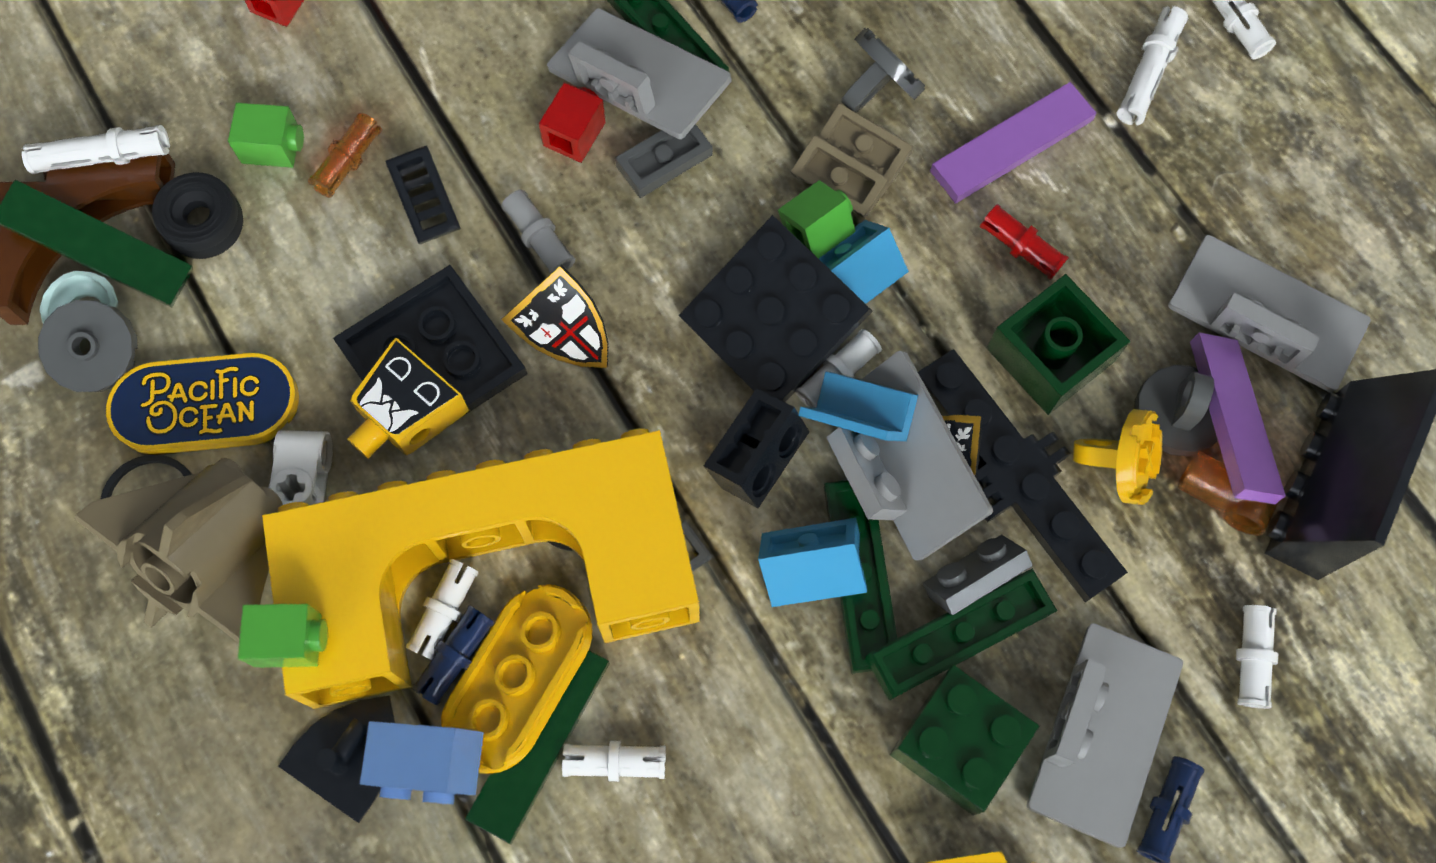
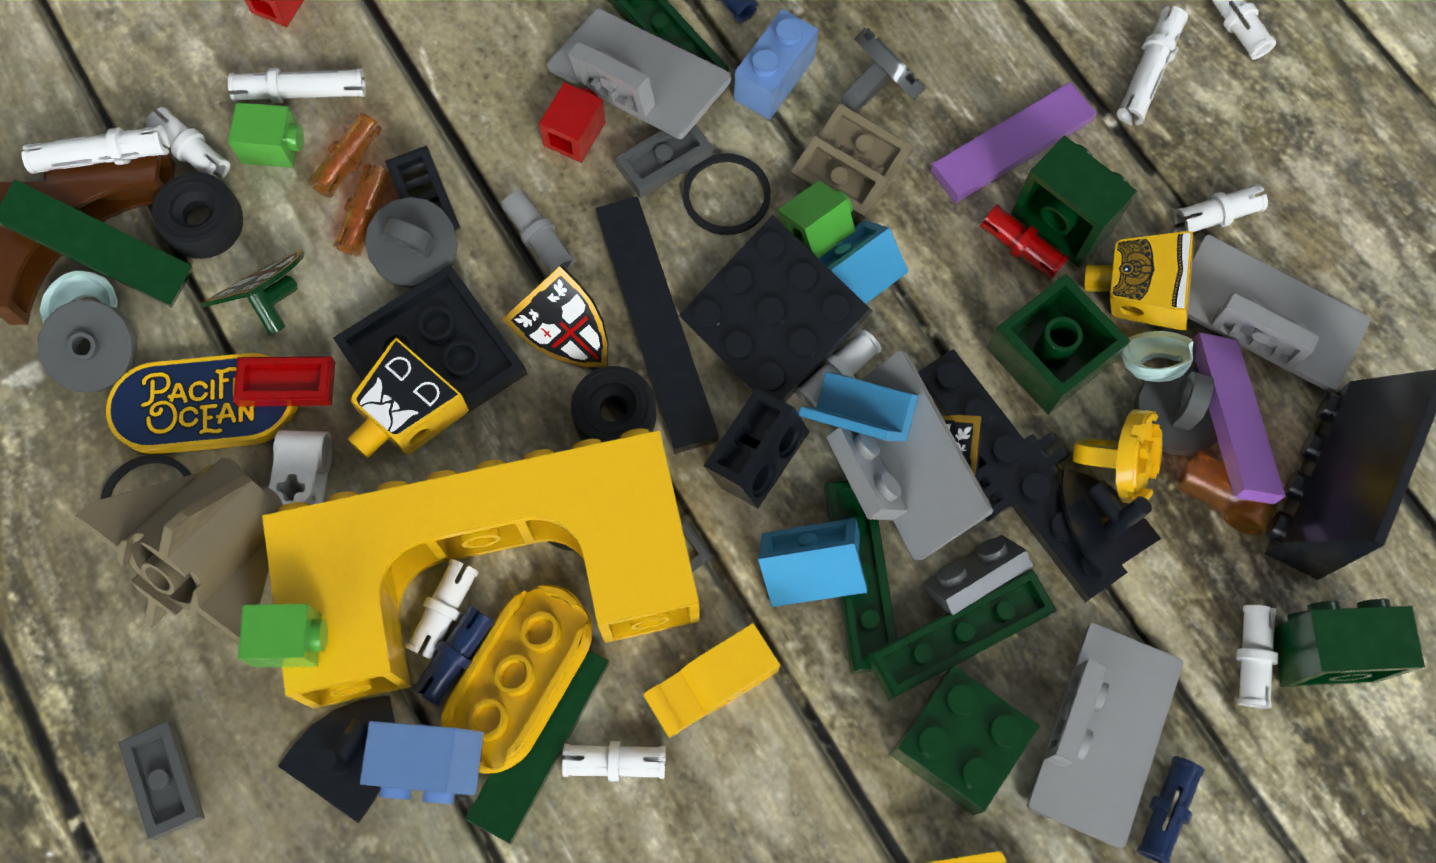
(161, 780): none -> dark grey plate
(189, 144): none -> white pin
(260, 298): none -> dark green shield
(284, 381): none -> red tile
(301, 84): none -> white pin
(361, 209): none -> clear orange pin
(410, 241): none -> dark grey tile
(607, 385): none -> black tyre
(657, 326): none -> black tile
(712, 680): none -> yellow piece
(727, 230): none -> black piece
(775, 64): none -> medium blue brick
(1073, 200): none -> dark green brick
(1102, 524): none -> black shield
(1148, 279): none -> yellow torso
(1158, 345): none -> light aqua piece
(1221, 209): none -> white pin
(1347, 644): none -> dark green brick

